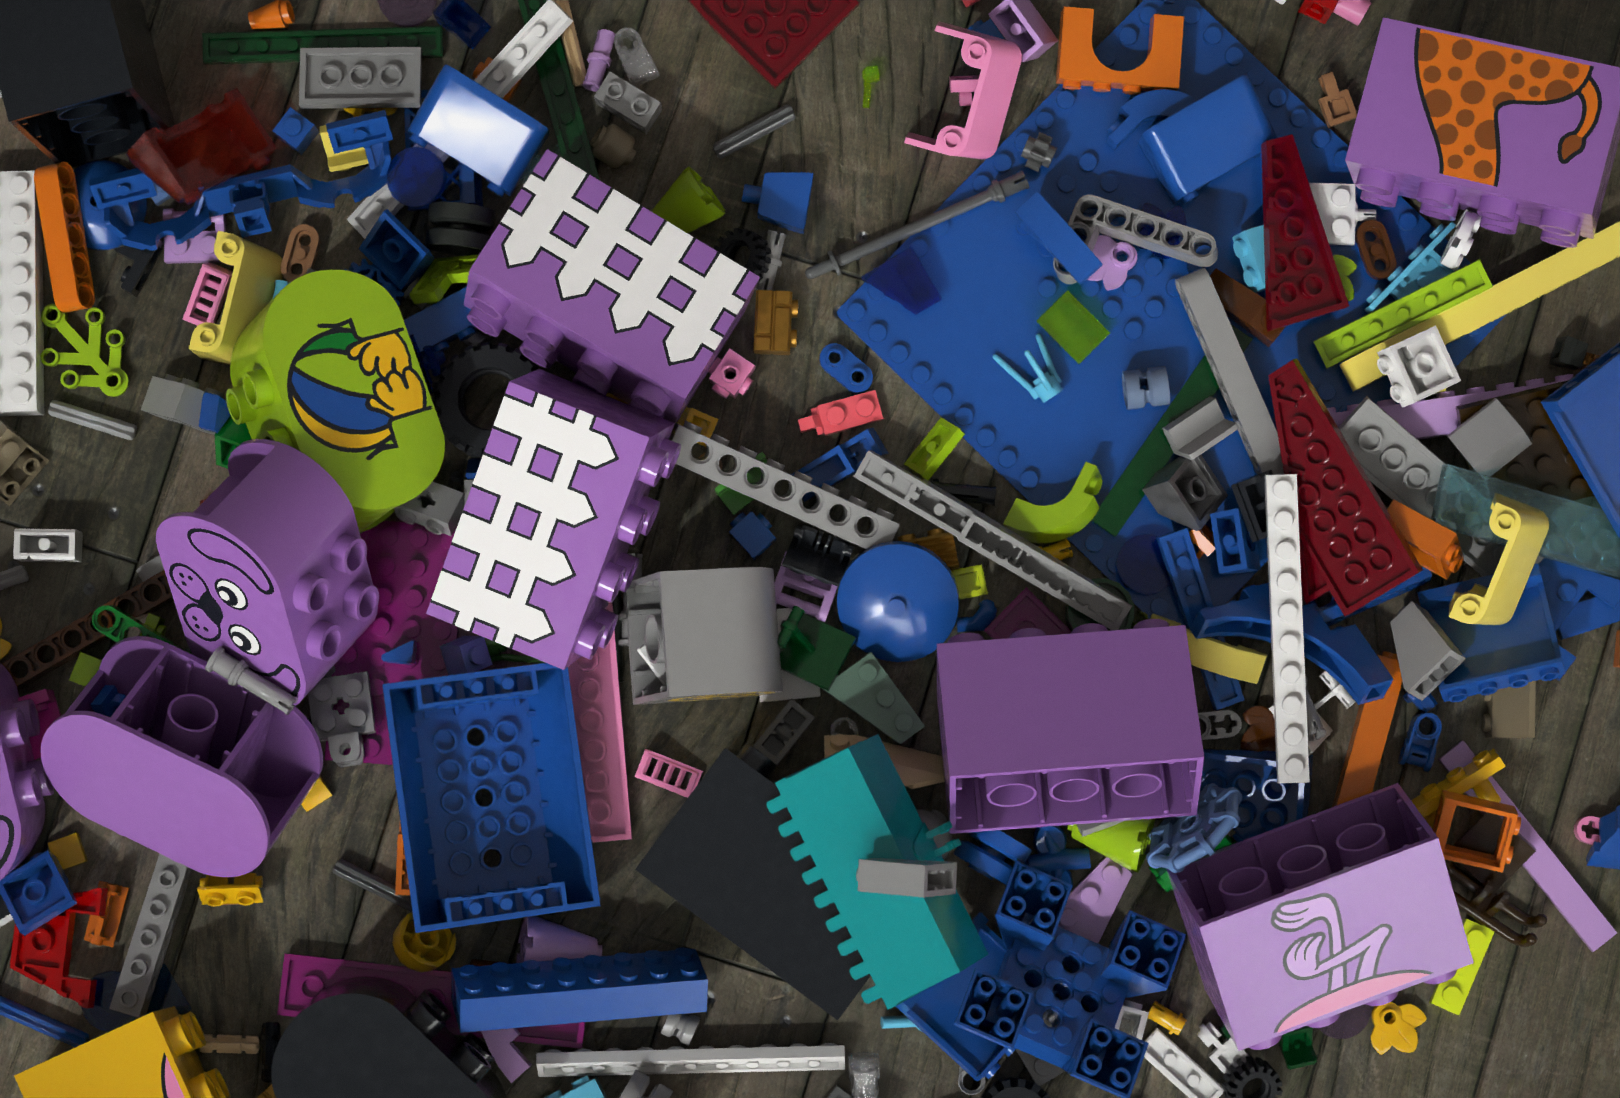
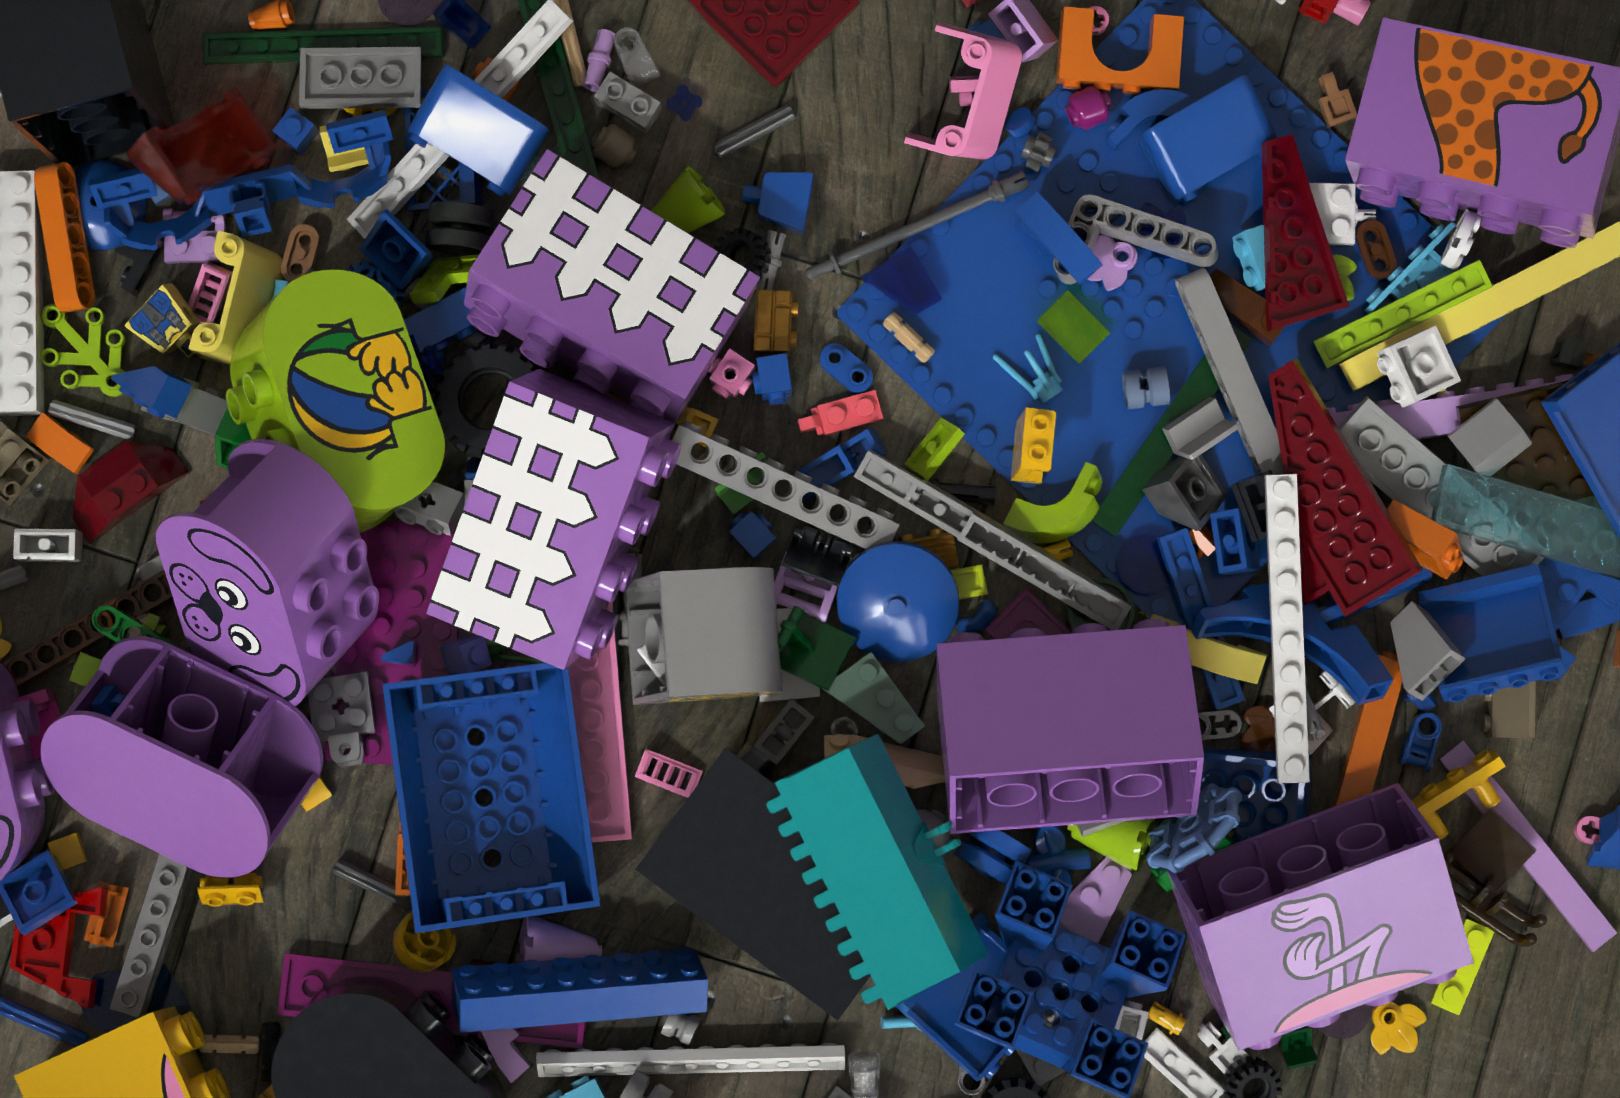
(59, 443): none -> orange slope
(122, 485): none -> dark red wedge
(155, 389): none -> blue slope
(165, 321): none -> torso
(213, 412): blue slope -> none
(239, 674): light grey pin -> none
(416, 177): clear blue tile -> none
(685, 112): none -> clear blue plate
(773, 379): none -> blue brick
(869, 75): clear neon green hand -> none
(907, 877): light grey slope -> none
(908, 337): none -> tan axle
(1020, 122): none -> blue tile
(1033, 445): none -> yellow panel
(1088, 108): none -> magenta head
(1100, 12): none -> bright pink bush
(1503, 850): orange window -> none
(1525, 531): light yellow windscreen -> none

